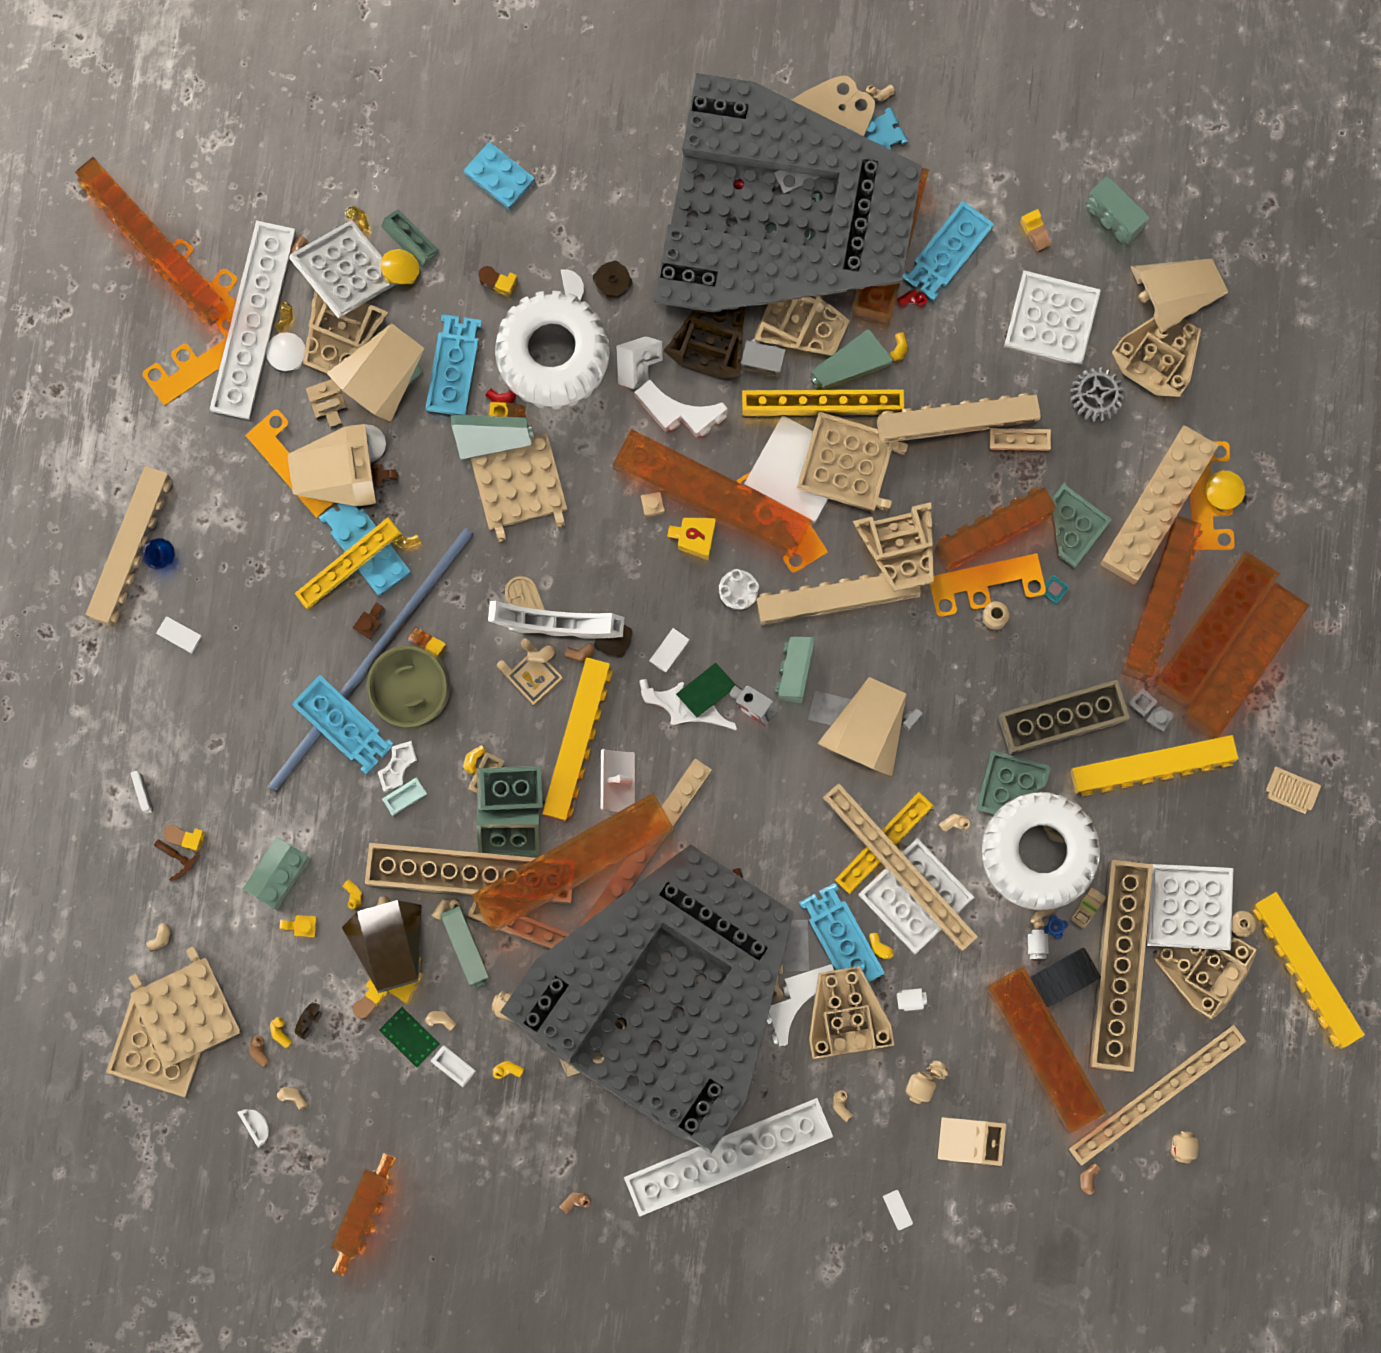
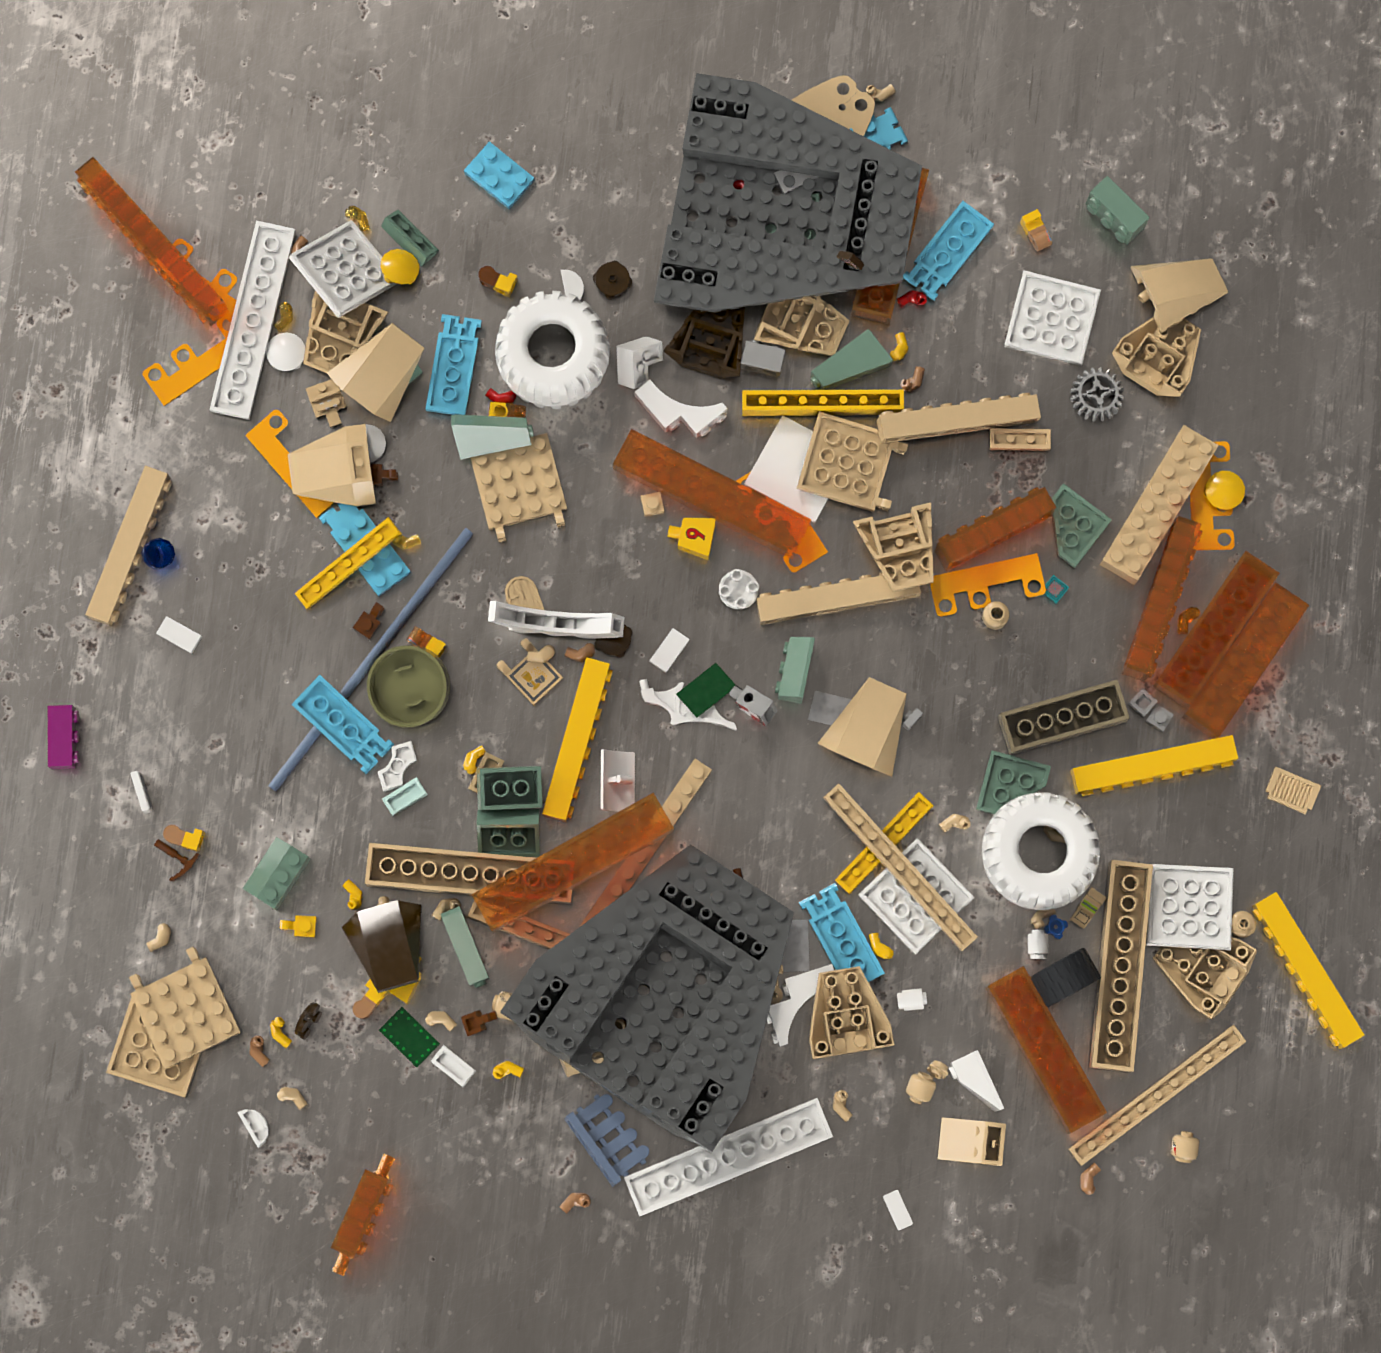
(62, 736): none -> magenta brick
(475, 1021): none -> reddish brown plate
(597, 1133): none -> sand blue fence
(850, 259): none -> dark brown tile
(914, 382): none -> medium nougat arm
(975, 1078): none -> white slope
(1186, 617): none -> clear yellow arm

